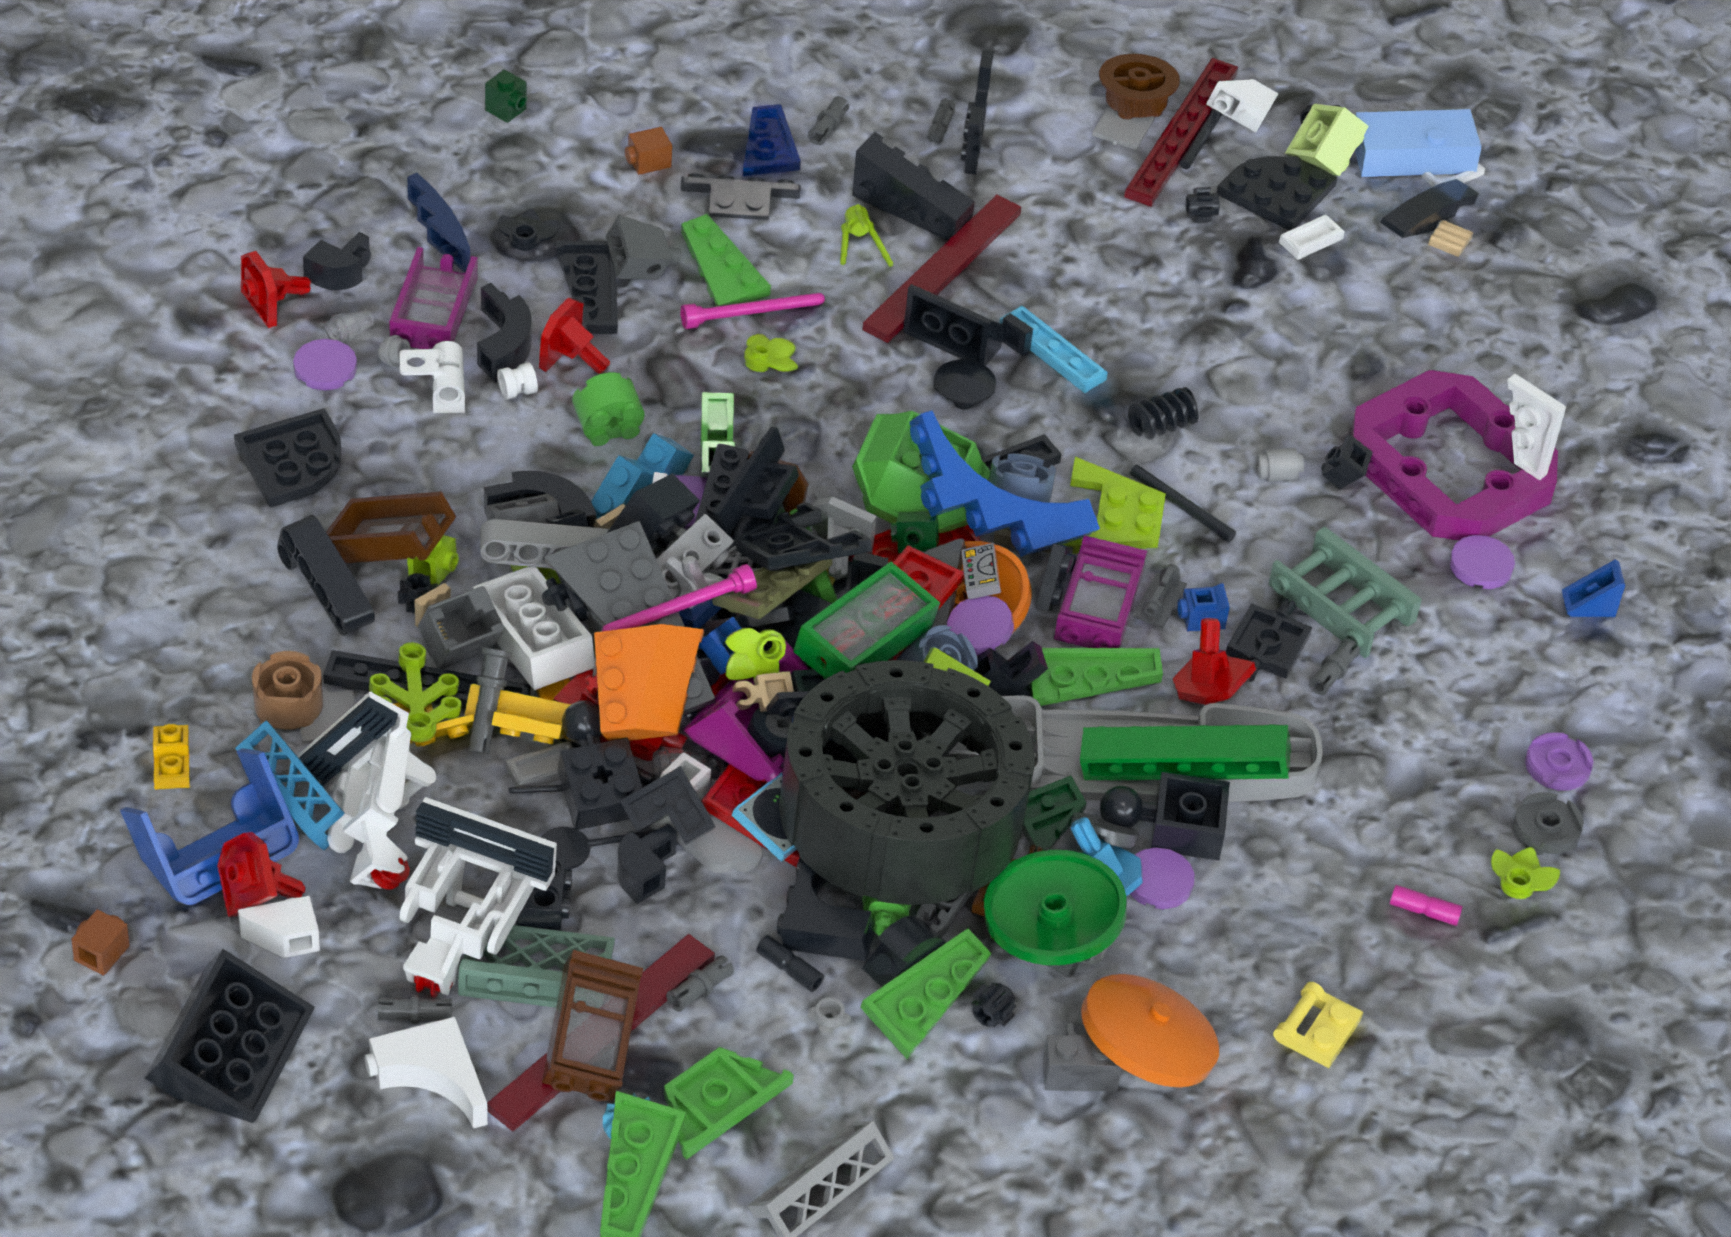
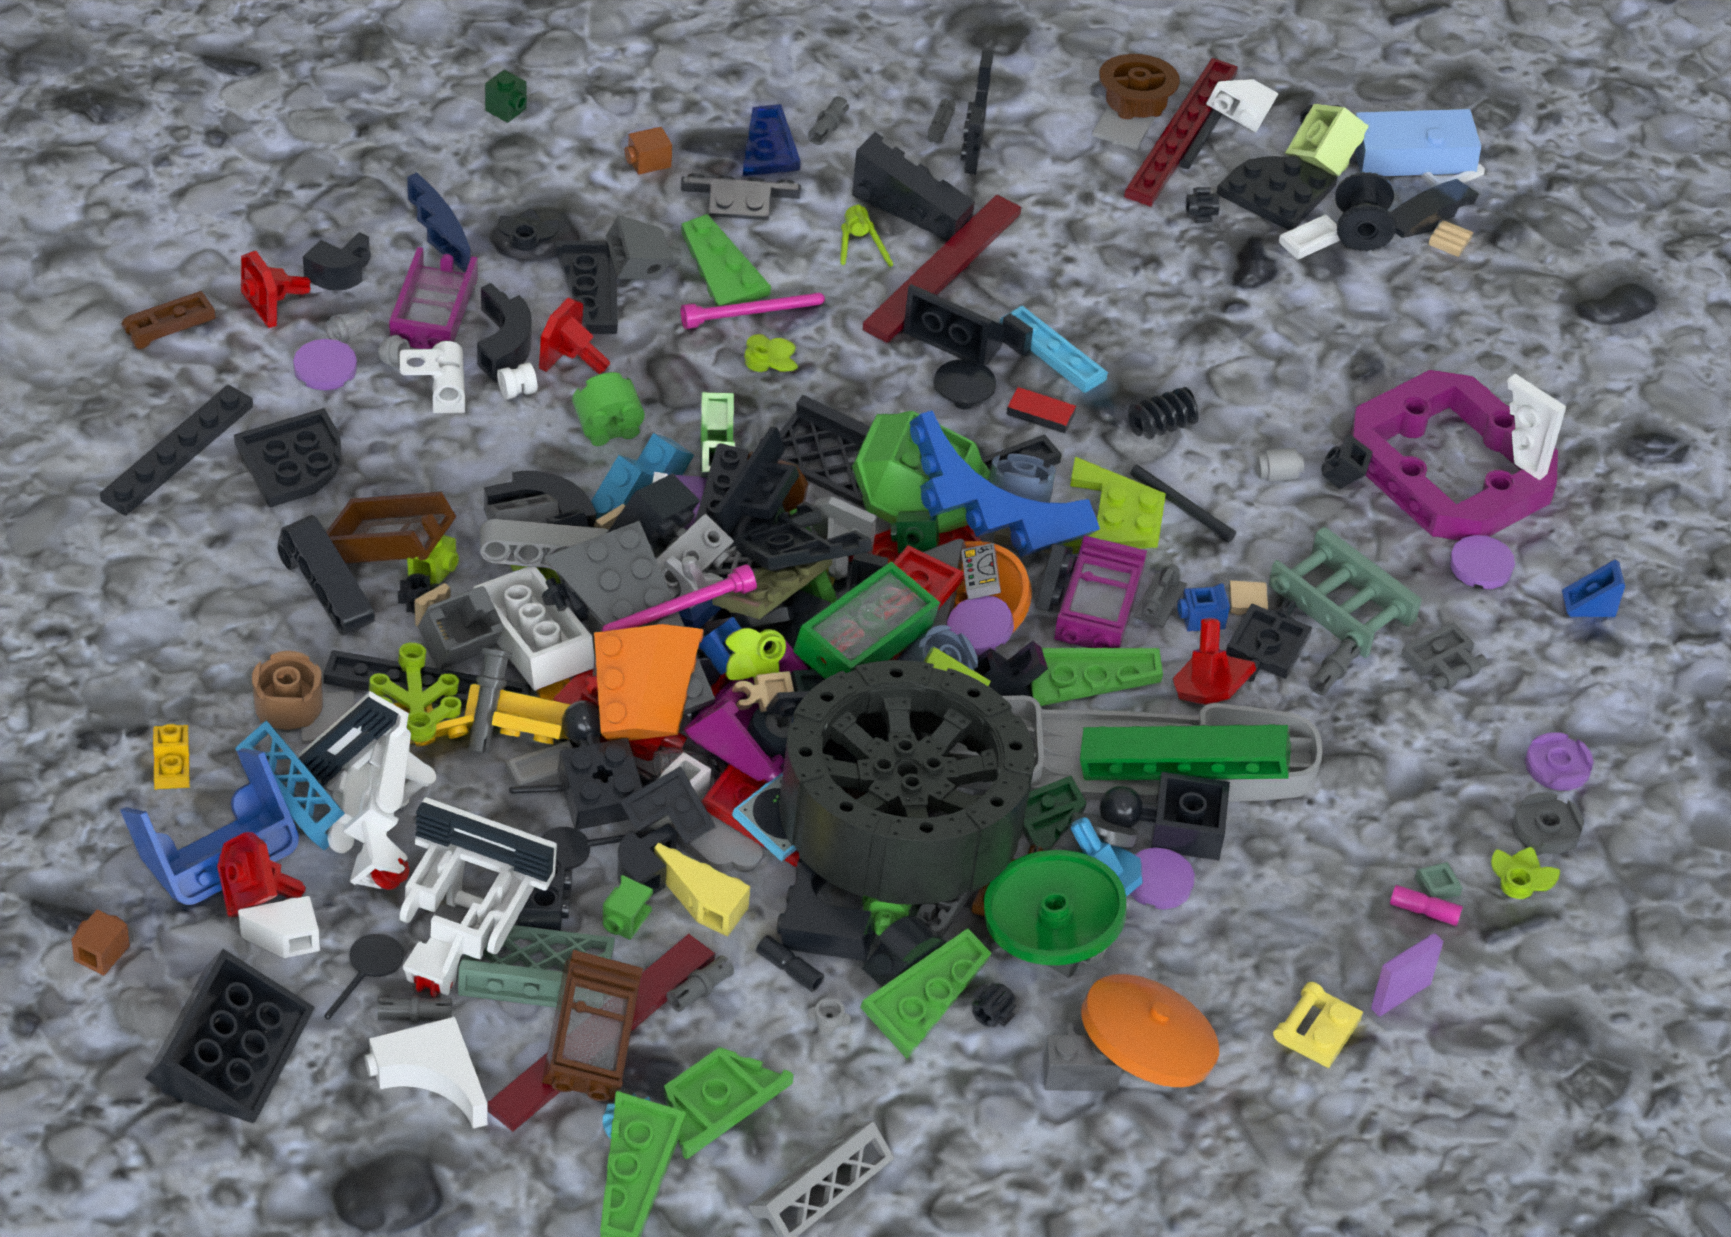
(168, 318): none -> reddish brown plate
(176, 450): none -> black plate
(371, 956): none -> black piece
(626, 908): none -> bright green window
(705, 892): none -> light yellow slope
(828, 424): none -> black fence
(1041, 410): none -> red tile
(1244, 594): none -> tan piece
(1365, 215): none -> black hose
(1407, 974): none -> medium lavender tile
(1438, 881): none -> sand green tile
(1440, 648): none -> dark grey plate

